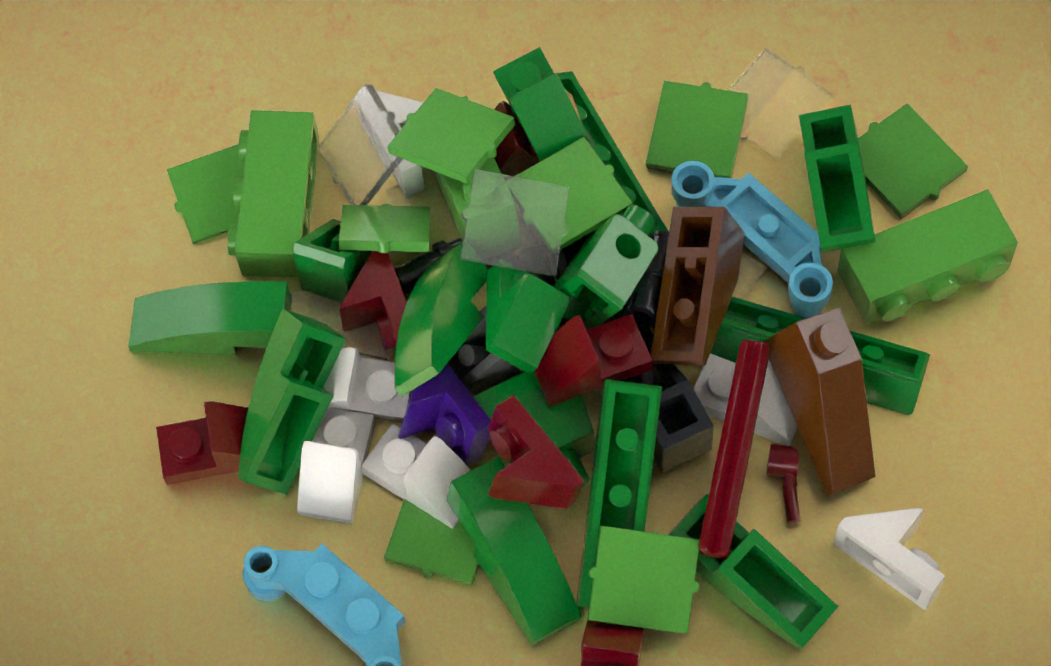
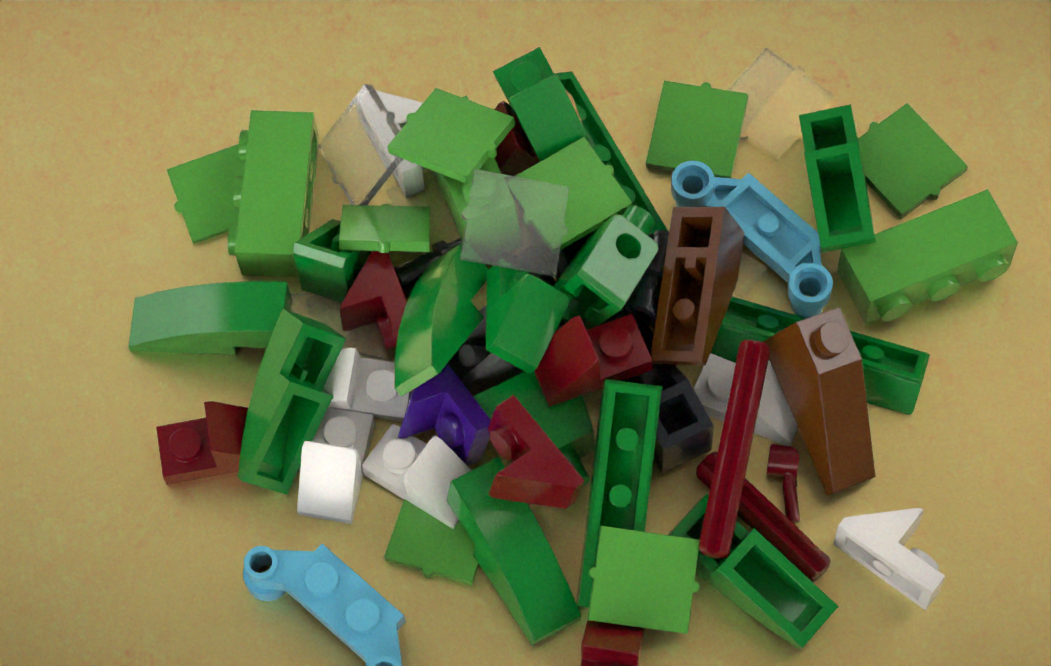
(773, 525): none -> dark red axle

